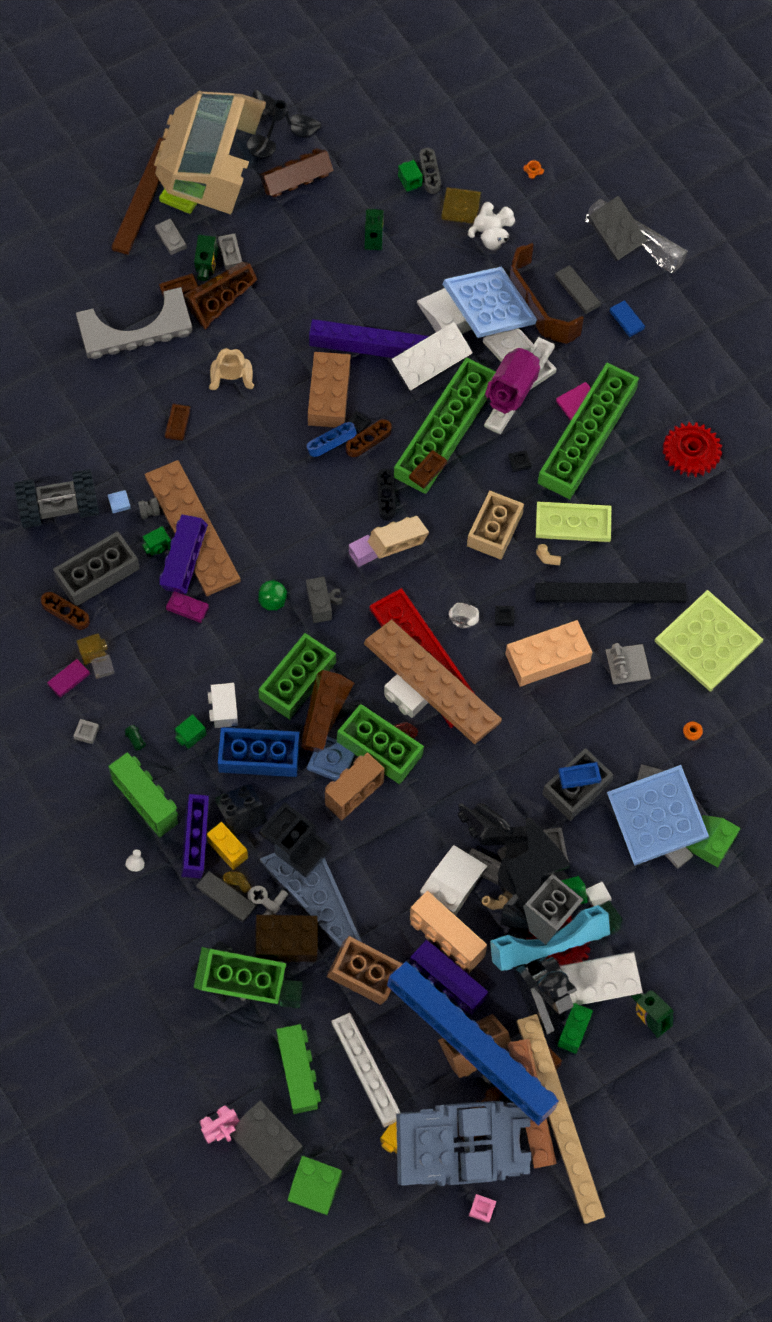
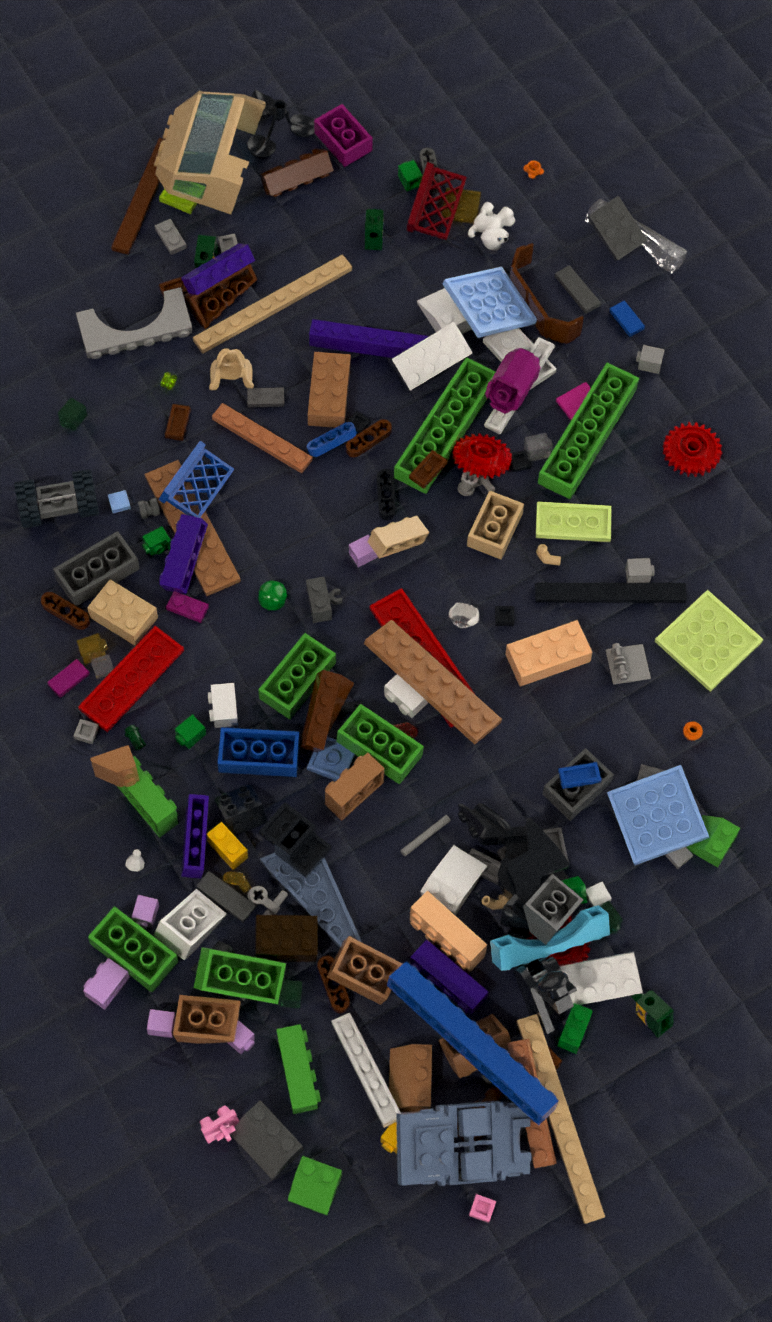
(72, 414): none -> clear green brick
(106, 983): none -> lavender brick
(116, 767): none -> medium nougat slope
(122, 612): none -> tan brick
(131, 678): none -> red plate
(133, 949): none -> bright green brick
(145, 911): none -> lavender brick
(161, 1023): none -> lavender brick
(168, 380): none -> clear neon green bush
(182, 476): none -> blue fence
(189, 924): none -> white slope
(206, 1020): none -> medium nougat slope
(218, 268): none -> dark purple brick
(243, 1039): none -> lavender brick
(262, 438): none -> nougat plate
(265, 397): none -> flat silver tile
(272, 304): none -> tan plate
(333, 1000): none -> reddish brown beam
(343, 135): none -> magenta brick
(411, 1077): none -> medium nougat slope
(421, 201): none -> dark red fence
(425, 835): none -> light grey bar
(469, 483): none -> light grey piece
(482, 455): none -> red gear
(538, 446): none -> clear brick
(639, 570): none -> light grey brick
(650, 359): none -> light grey brick

